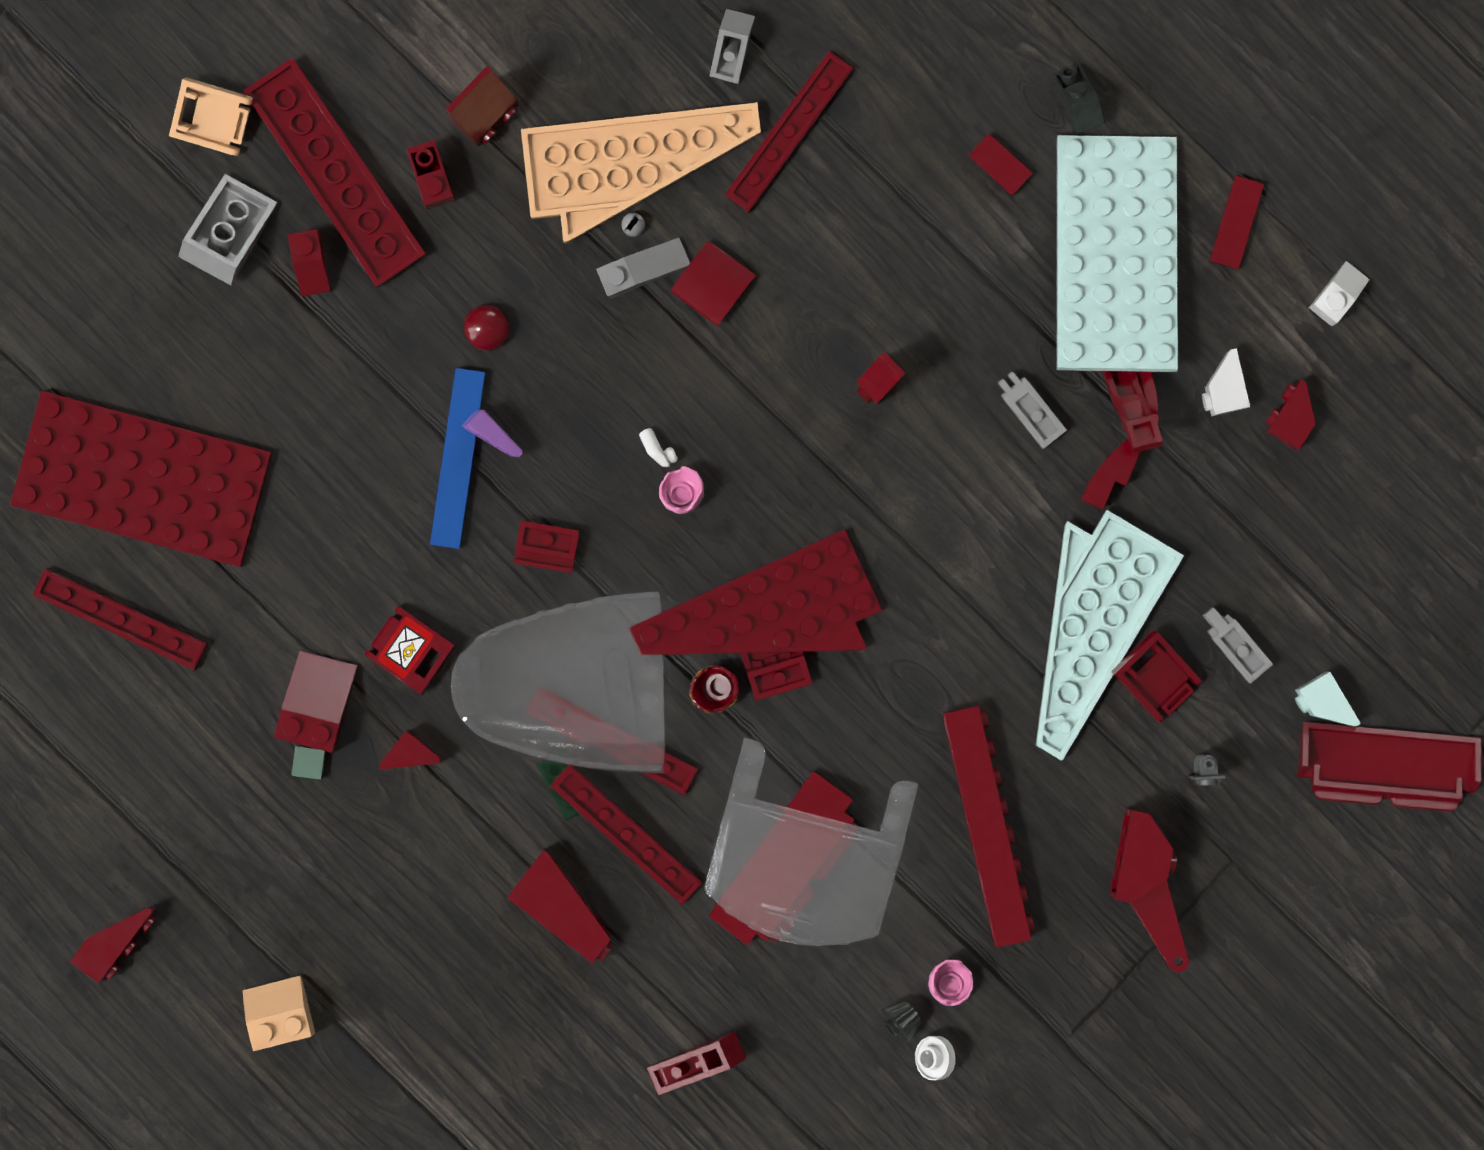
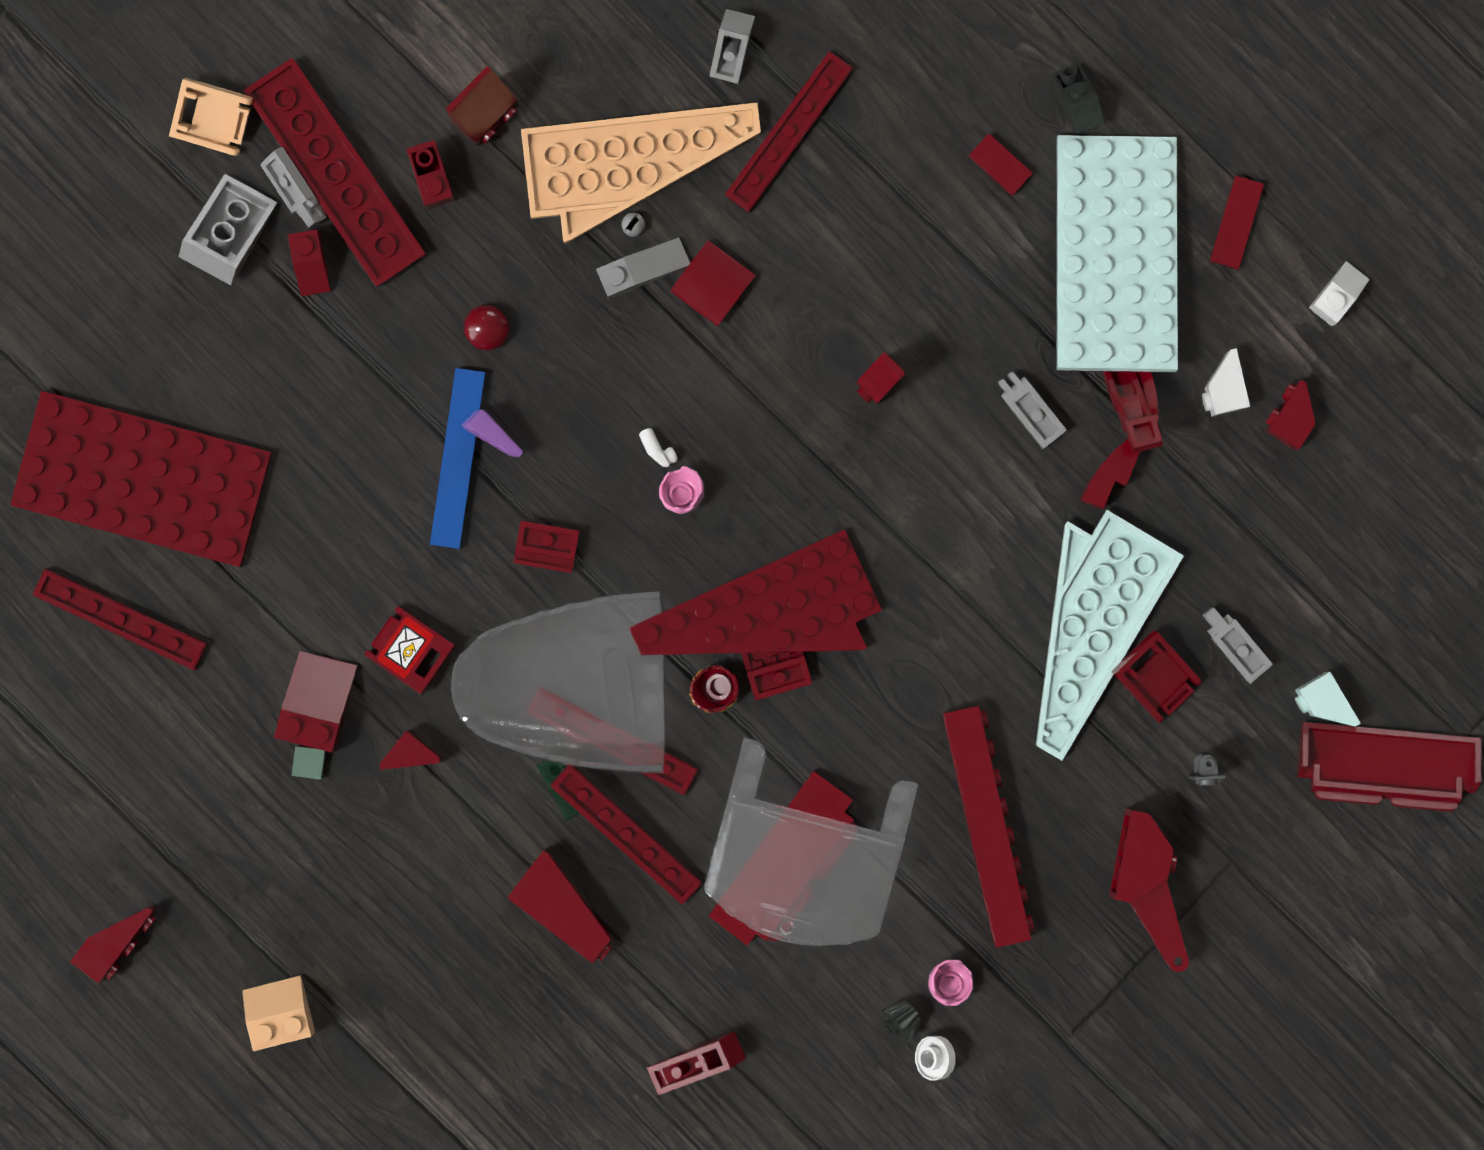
(292, 187): none -> light grey hinge

